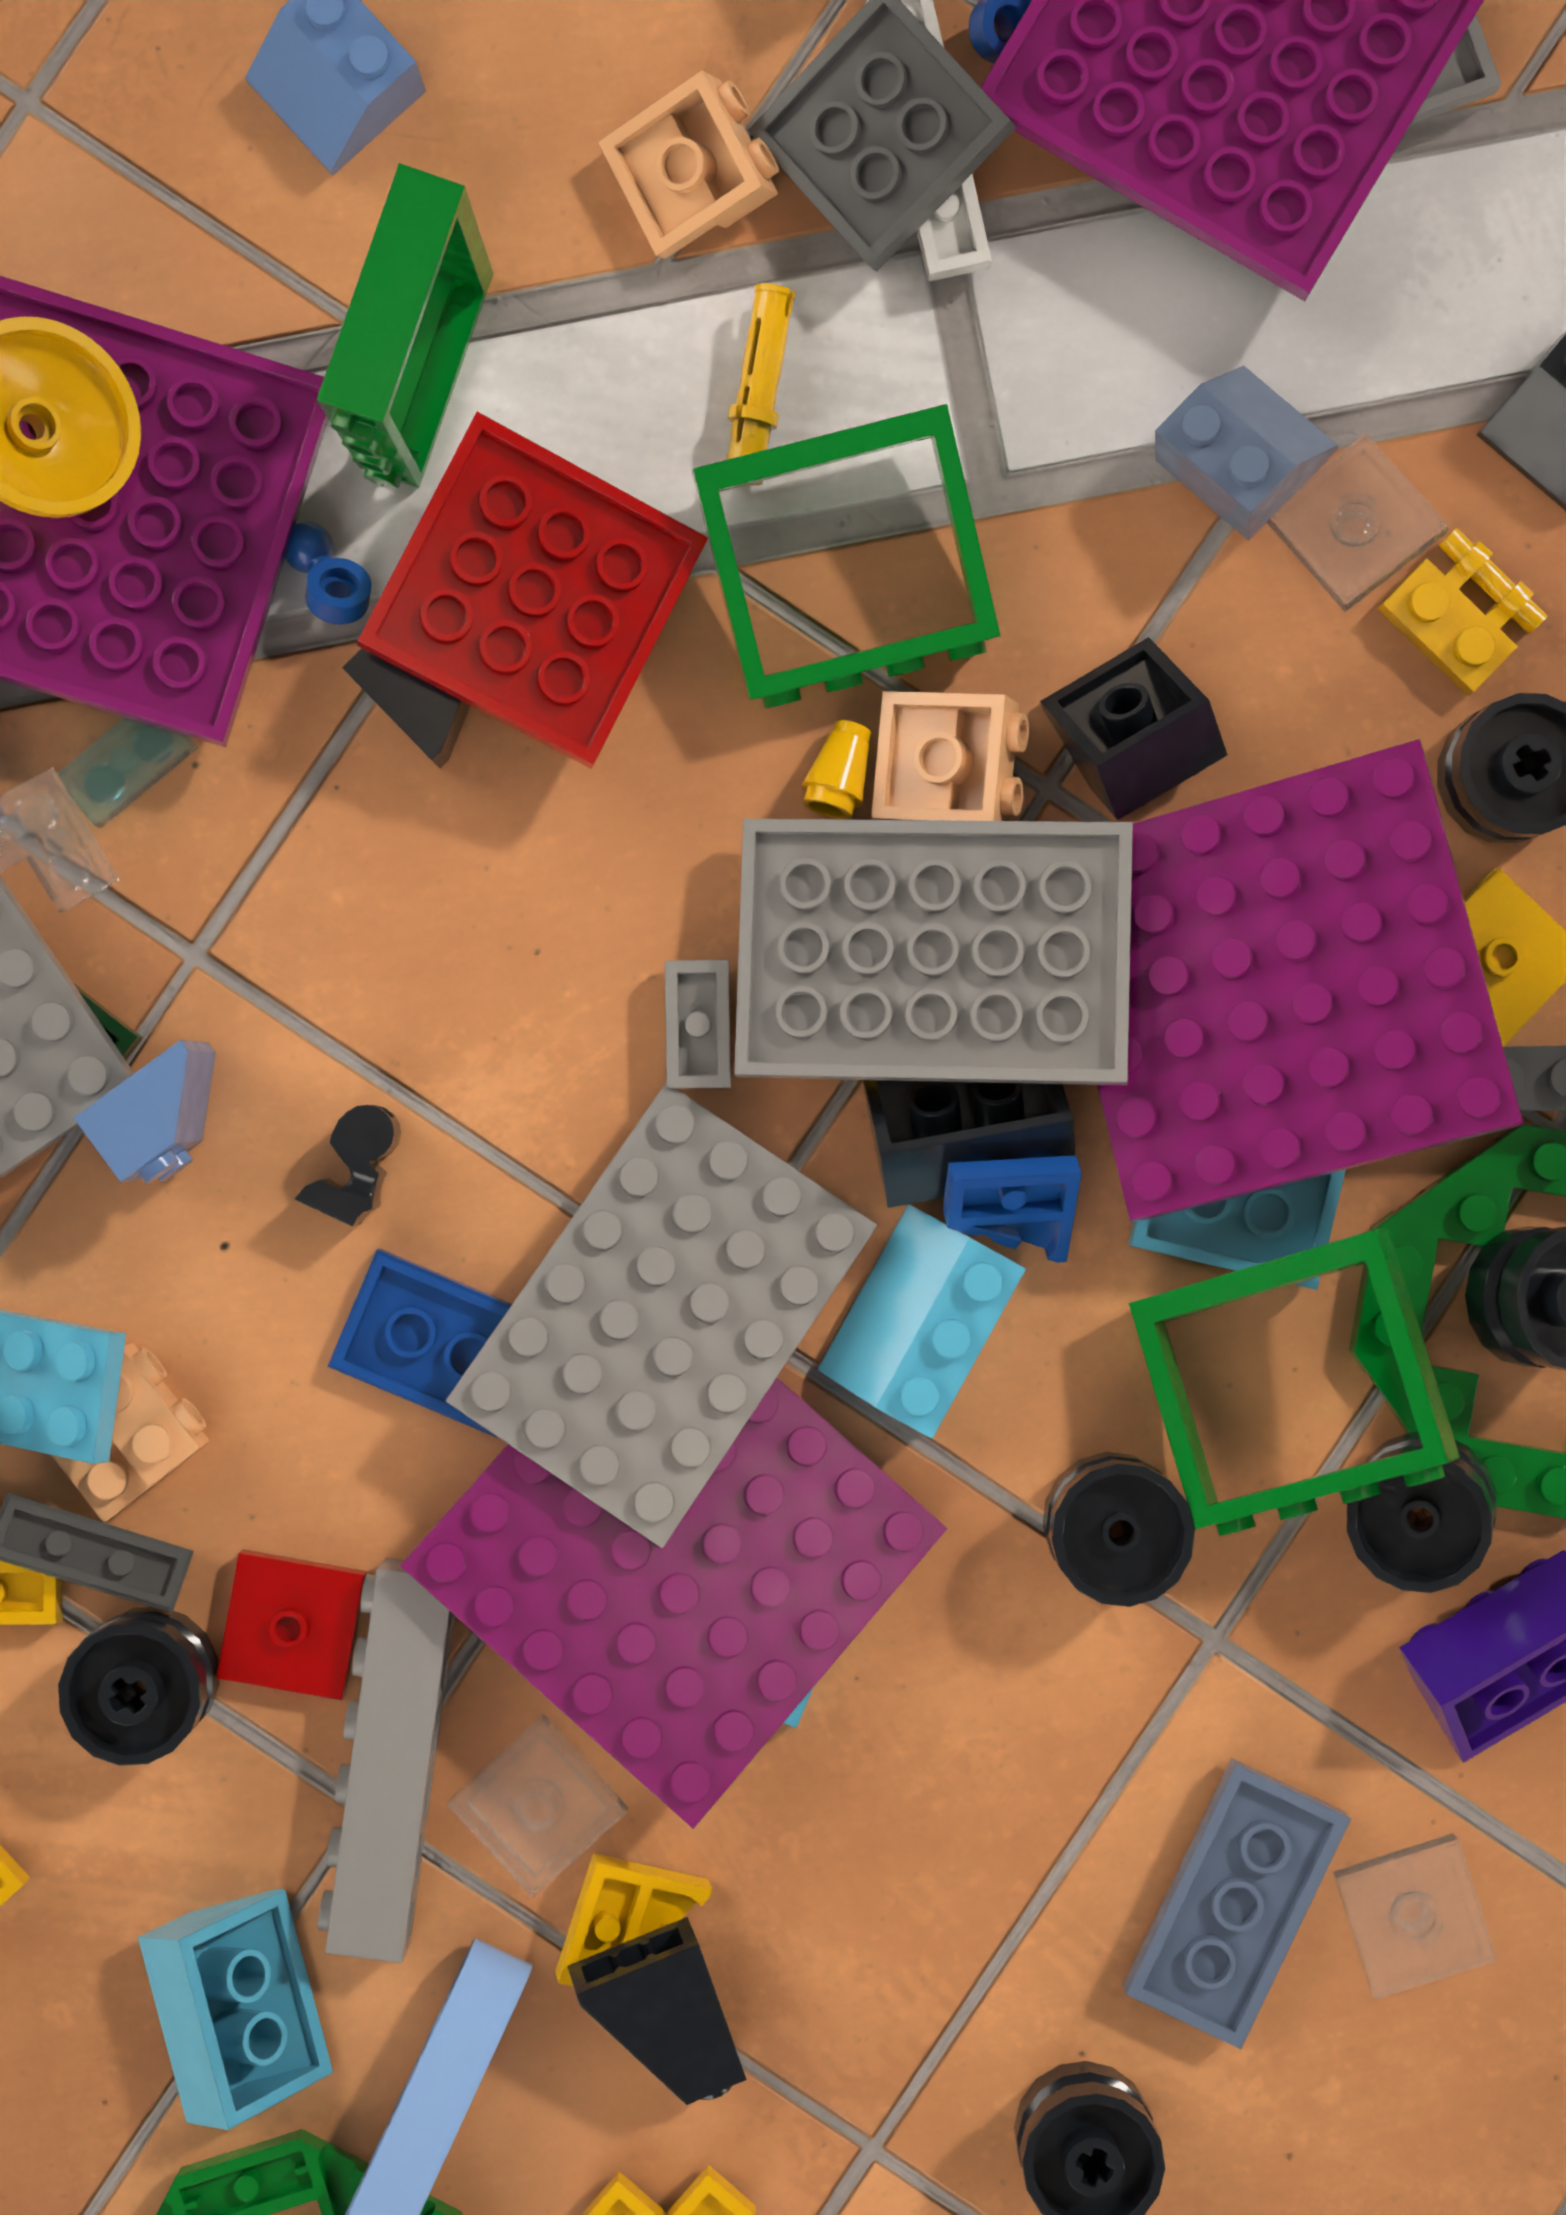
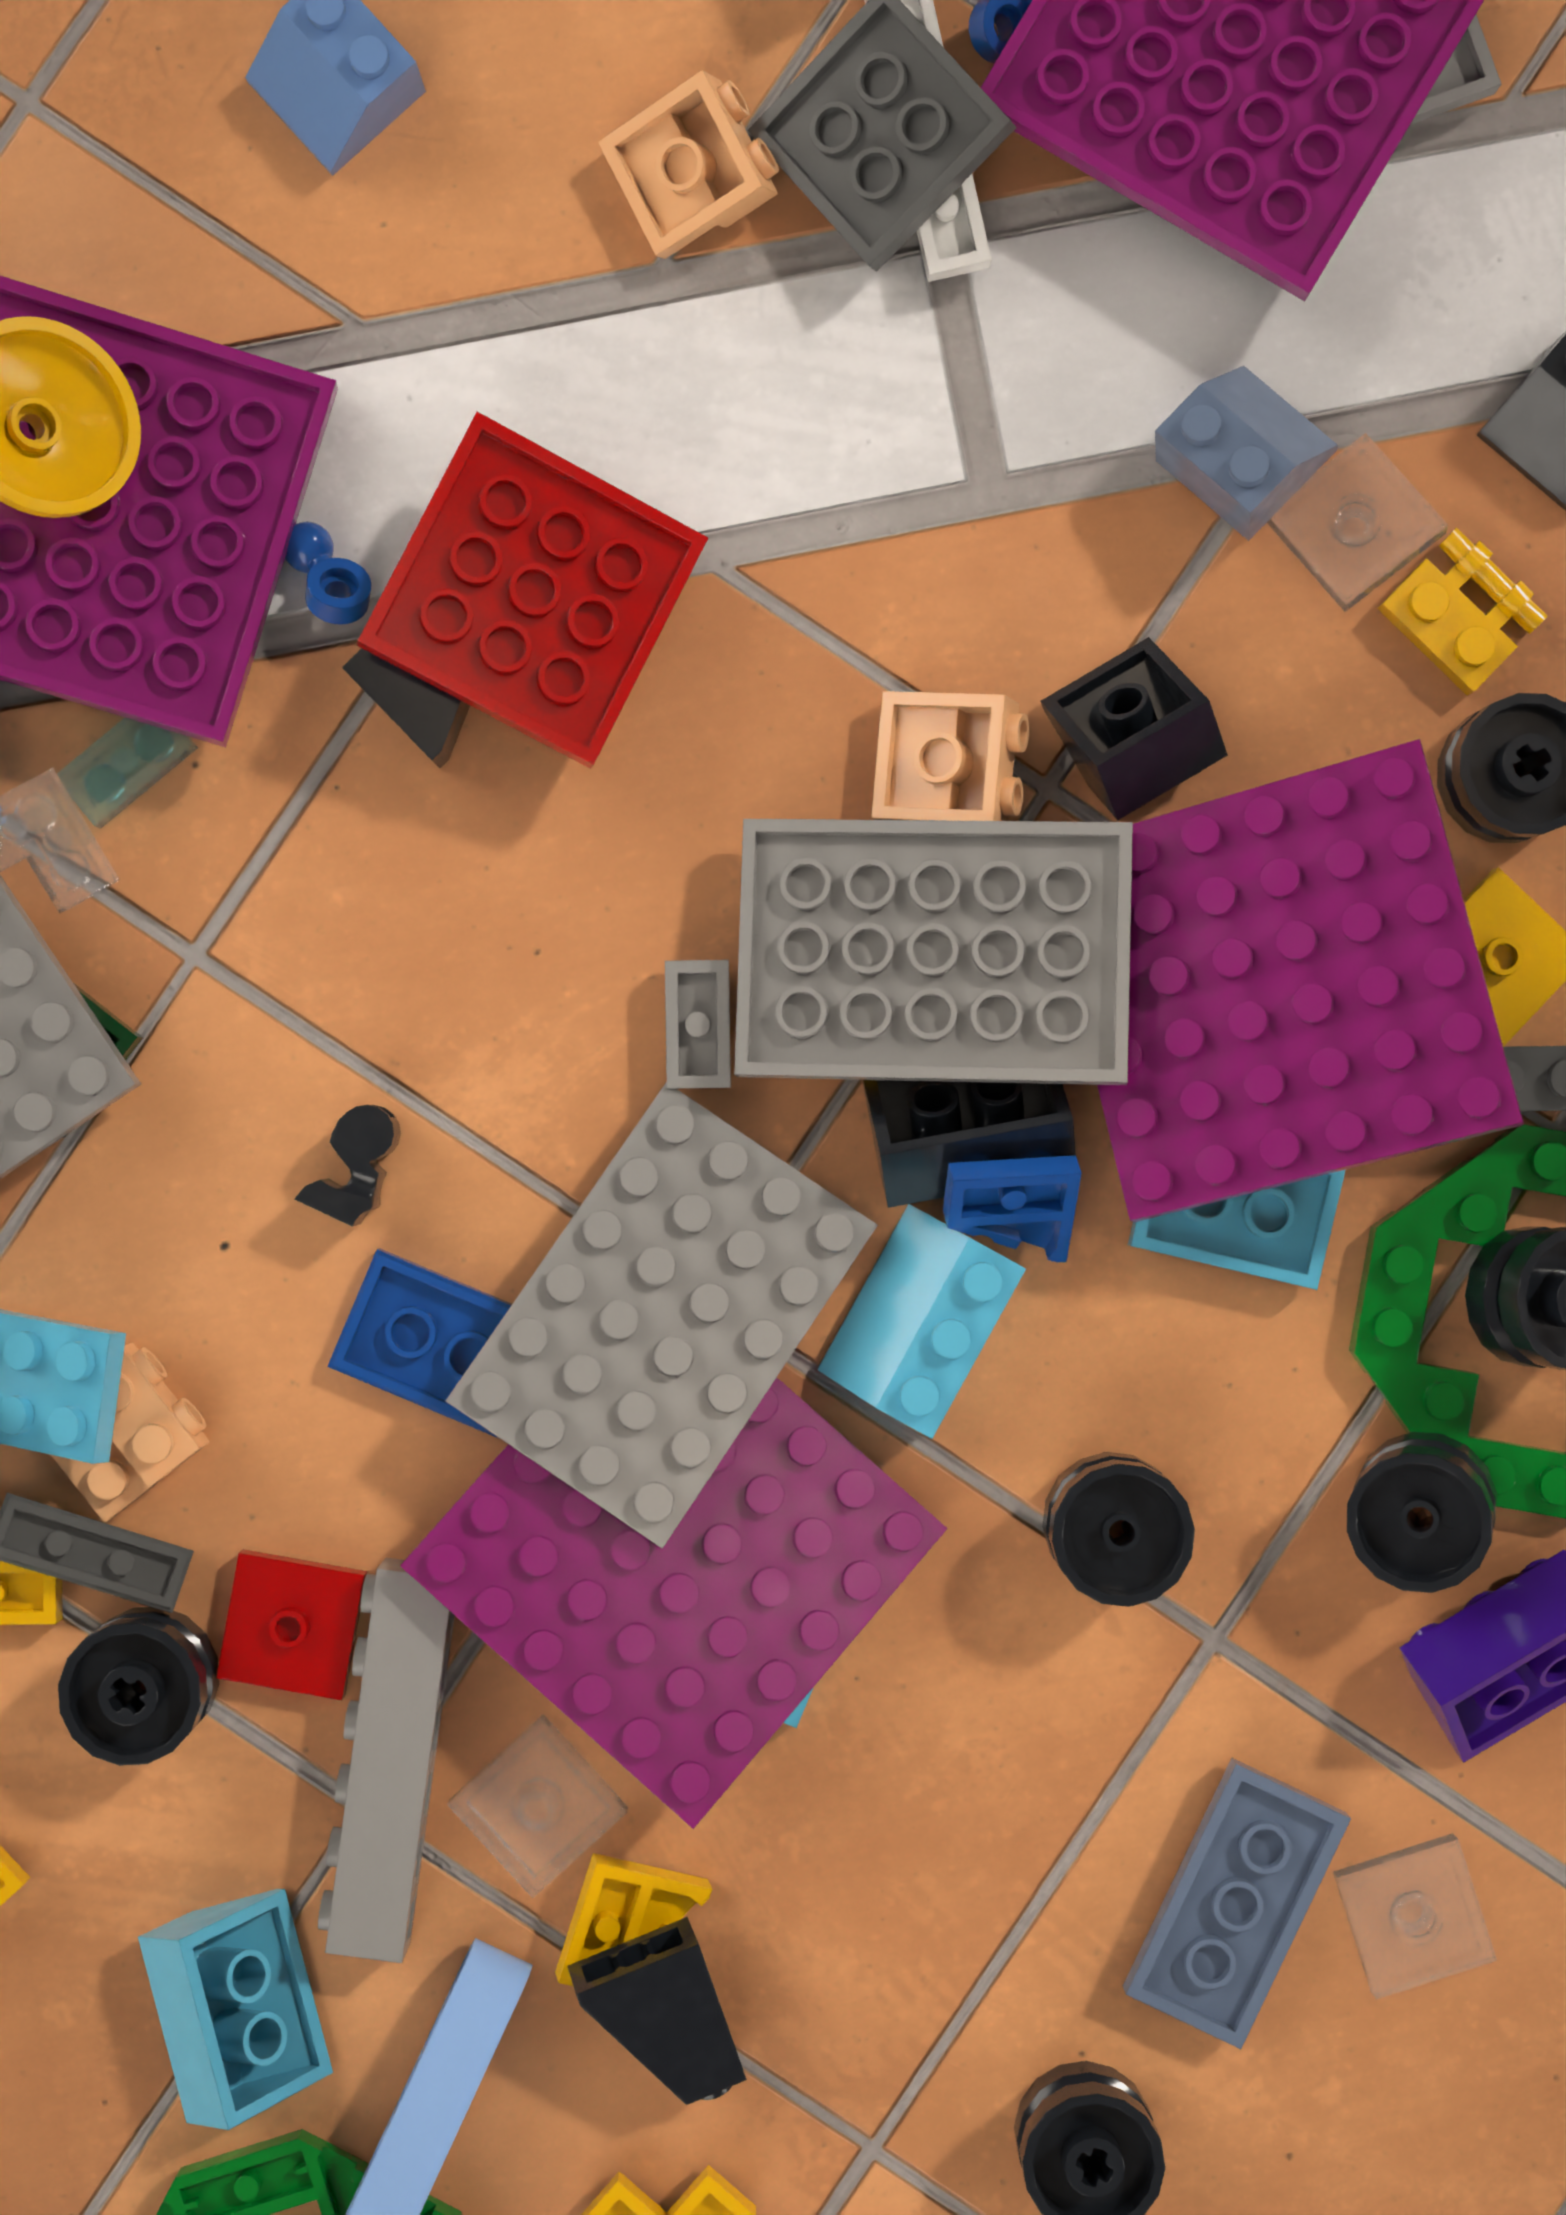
(154, 1114): medium blue slope -> none
(407, 328): green window -> none
(761, 370): yellow pin -> none
(838, 774): yellow cone -> none
(899, 656): green window -> none
(1353, 1483): green window -> none

